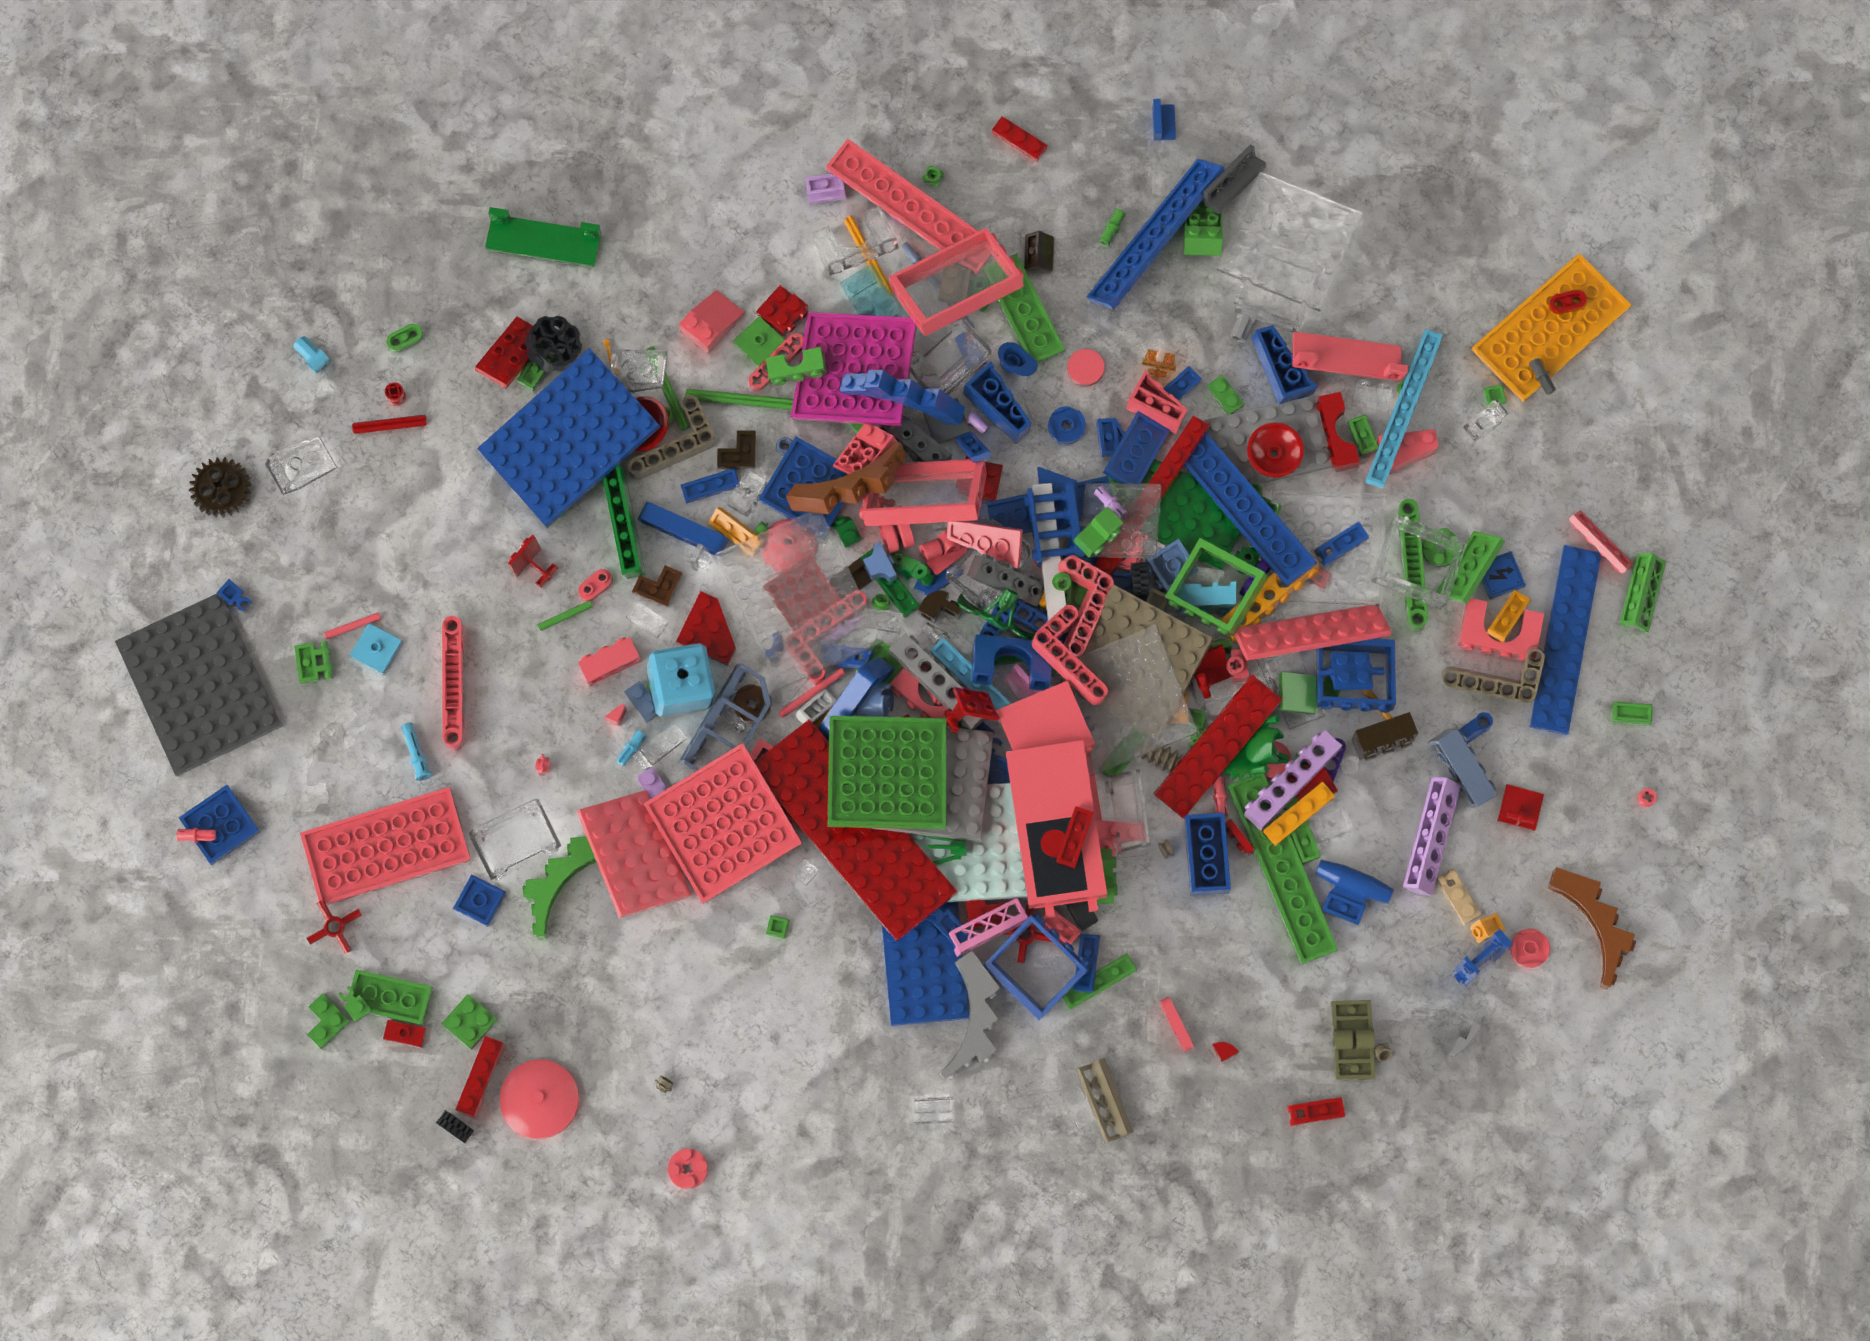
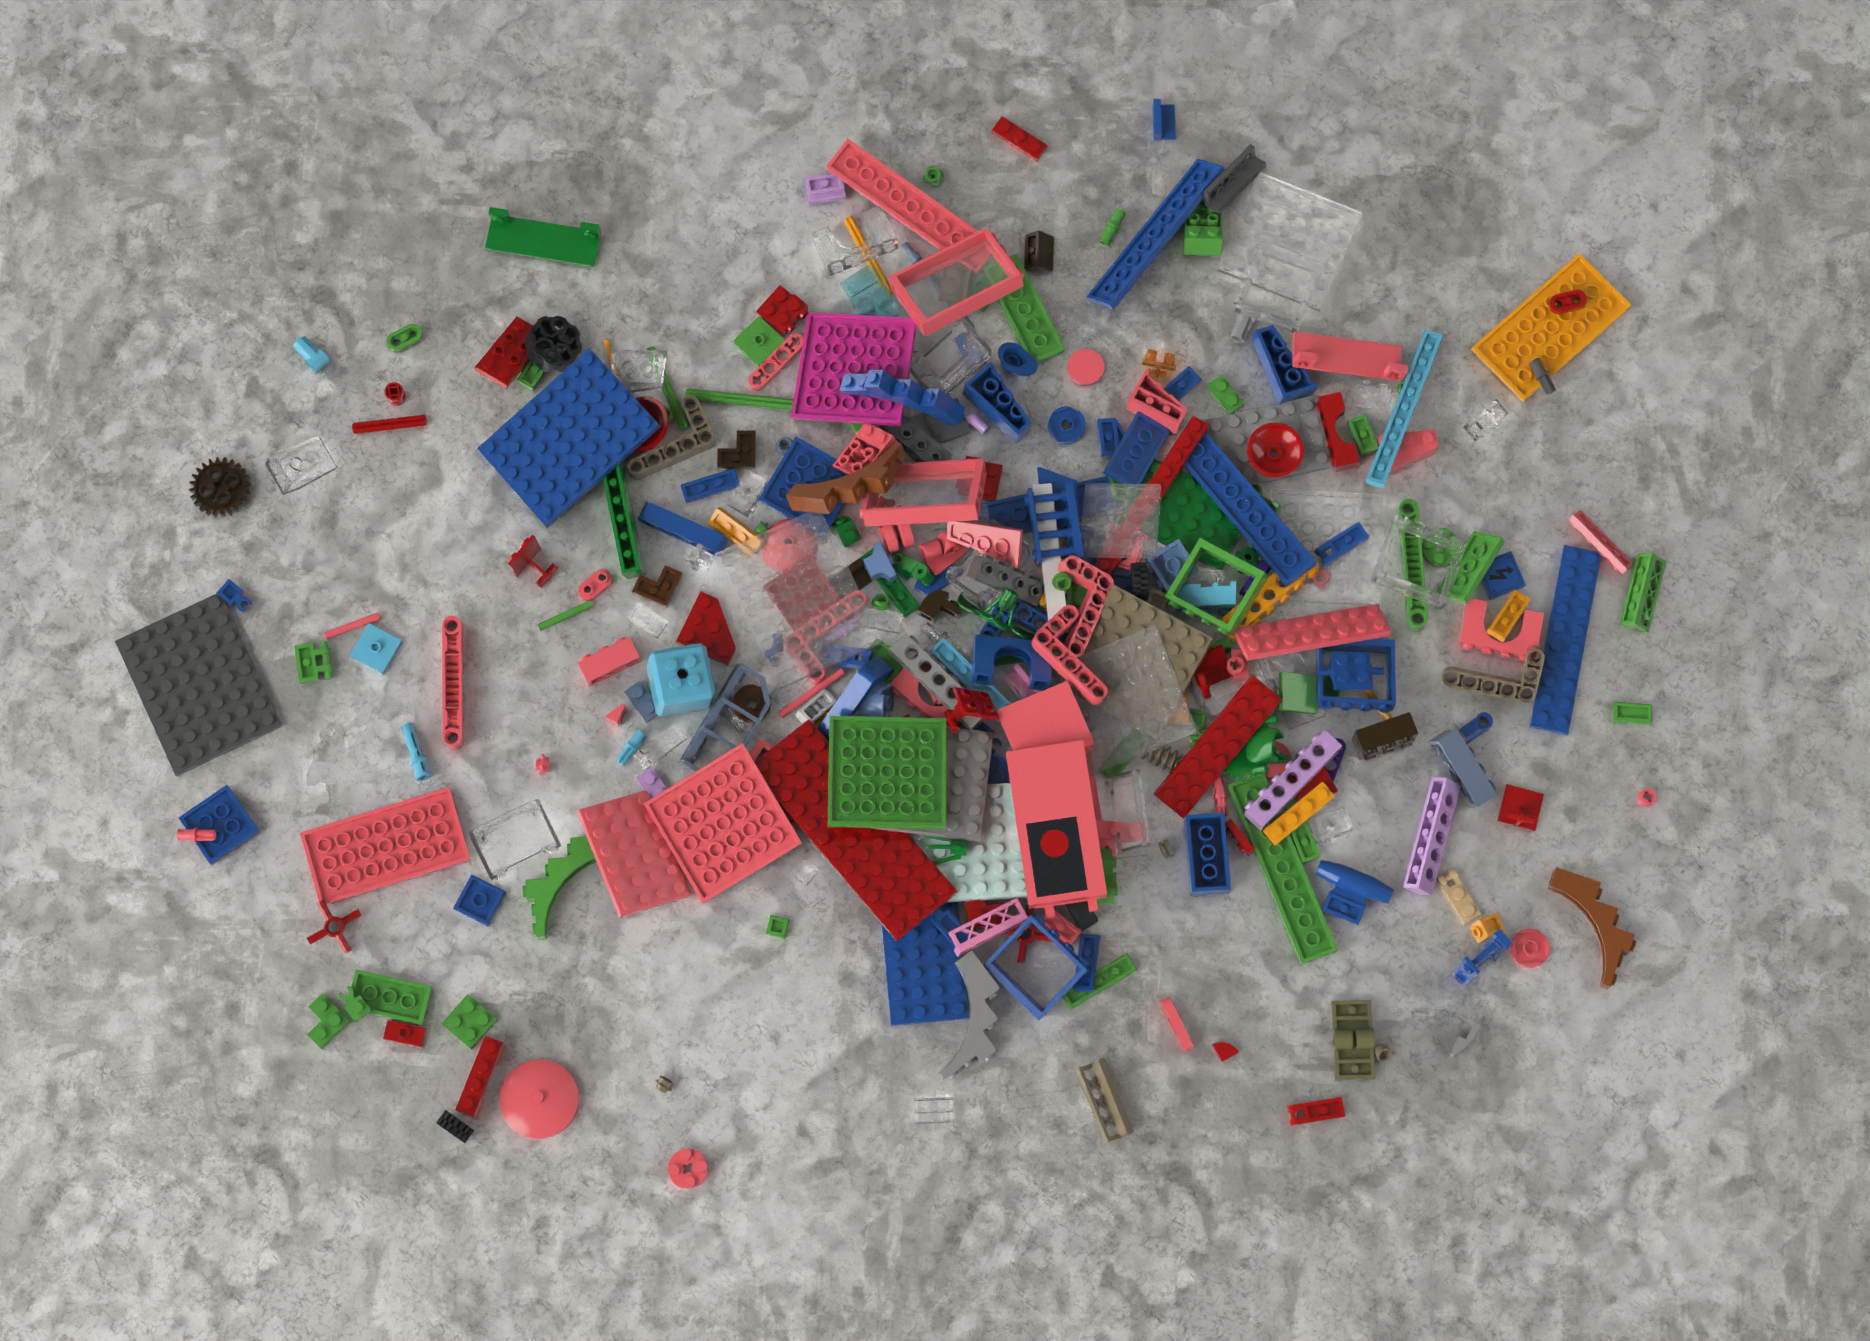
(710, 321): coral slope -> none
(812, 366): bright green arch -> none
(972, 447): blue tile -> none
(1075, 837): red plate -> none
(1102, 529): bright green brick -> none
(1111, 502): lavender pin -> none
(1494, 392): bright green tile -> none

